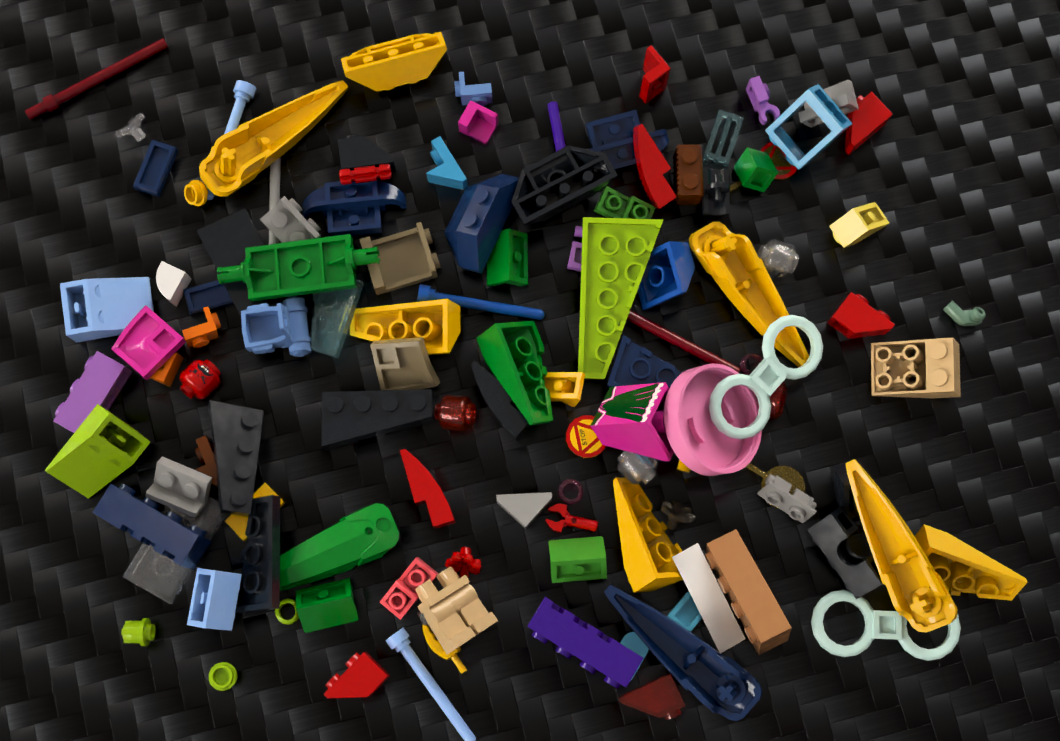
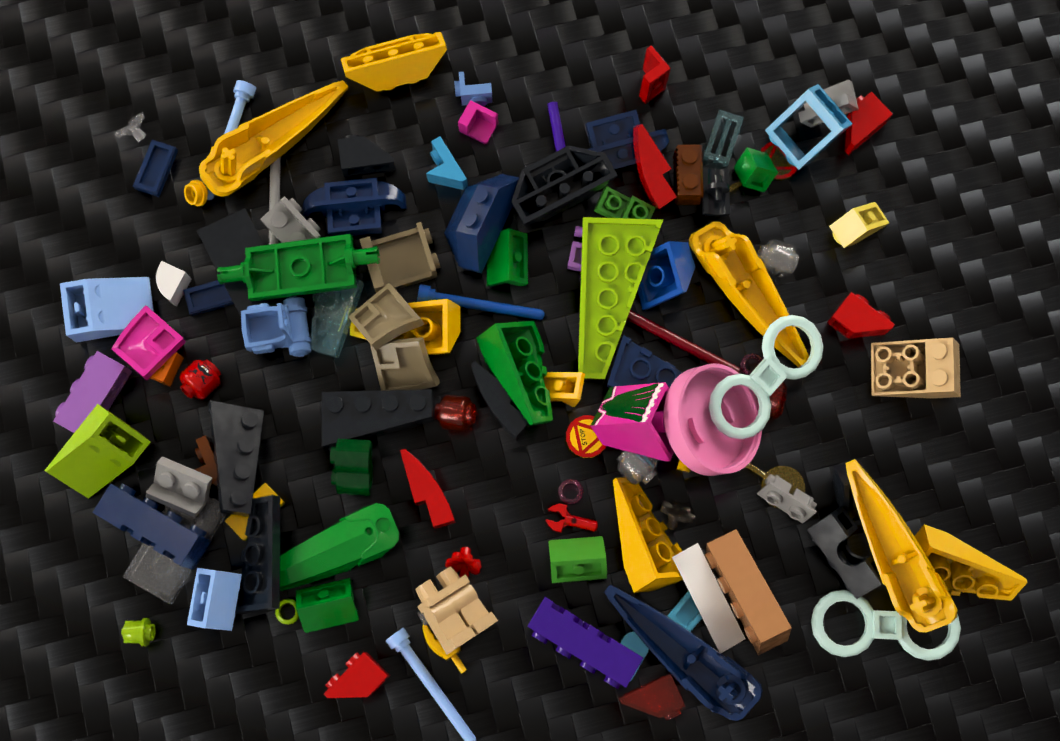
(52, 102): dark red bar -> none
(201, 334): orange bracket -> none
(223, 676): lime plate -> none
(352, 466): none -> dark green brick
(365, 174): red axle -> none
(385, 317): none -> dark tan plate
(402, 593): coral slope -> none
(525, 506): light grey slope -> none
(759, 96): medium lavender plate -> none
(965, 317): sand green arm -> none

